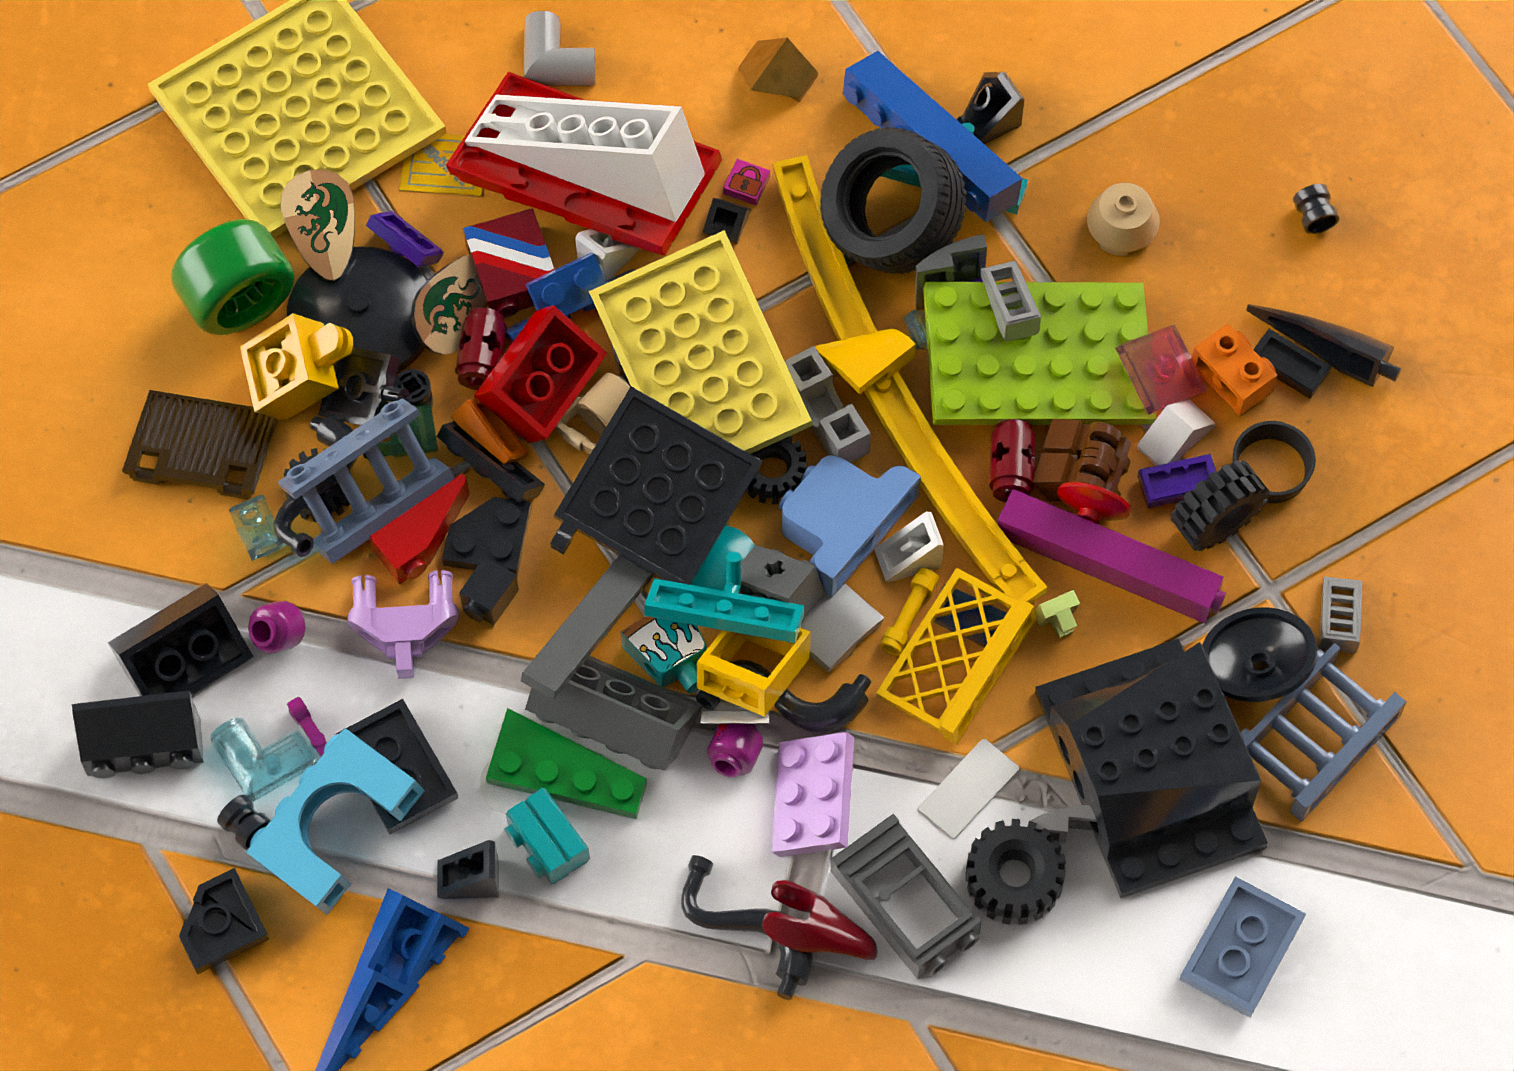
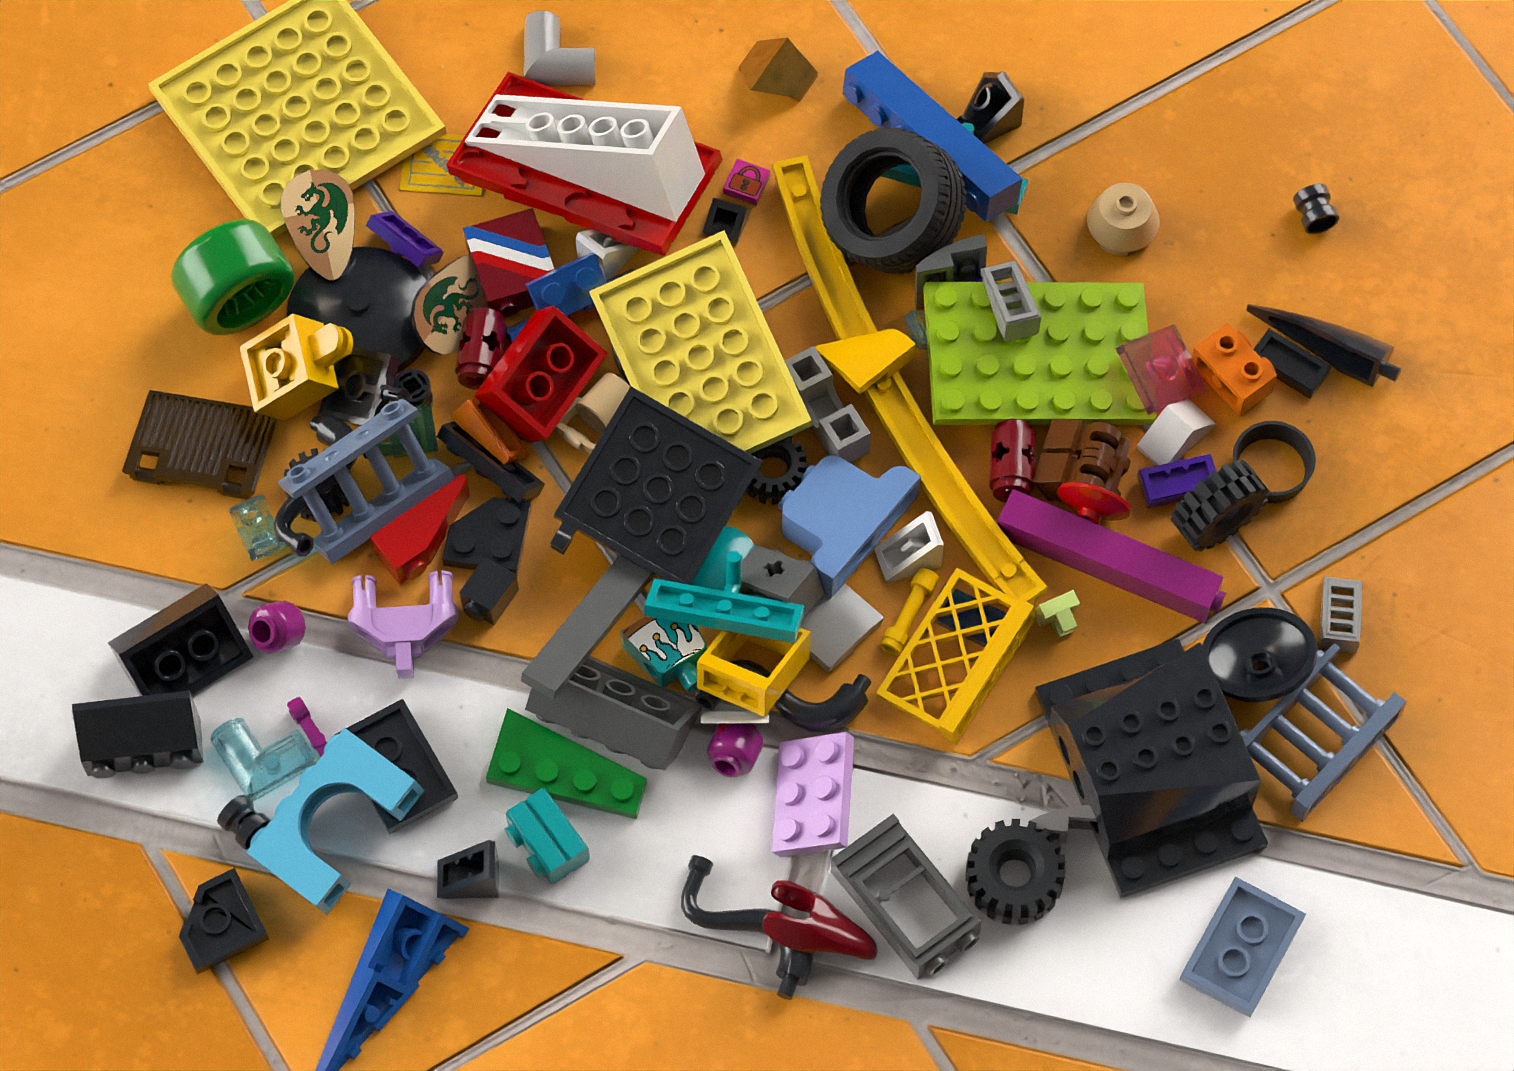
(968, 788): white sticker -> none

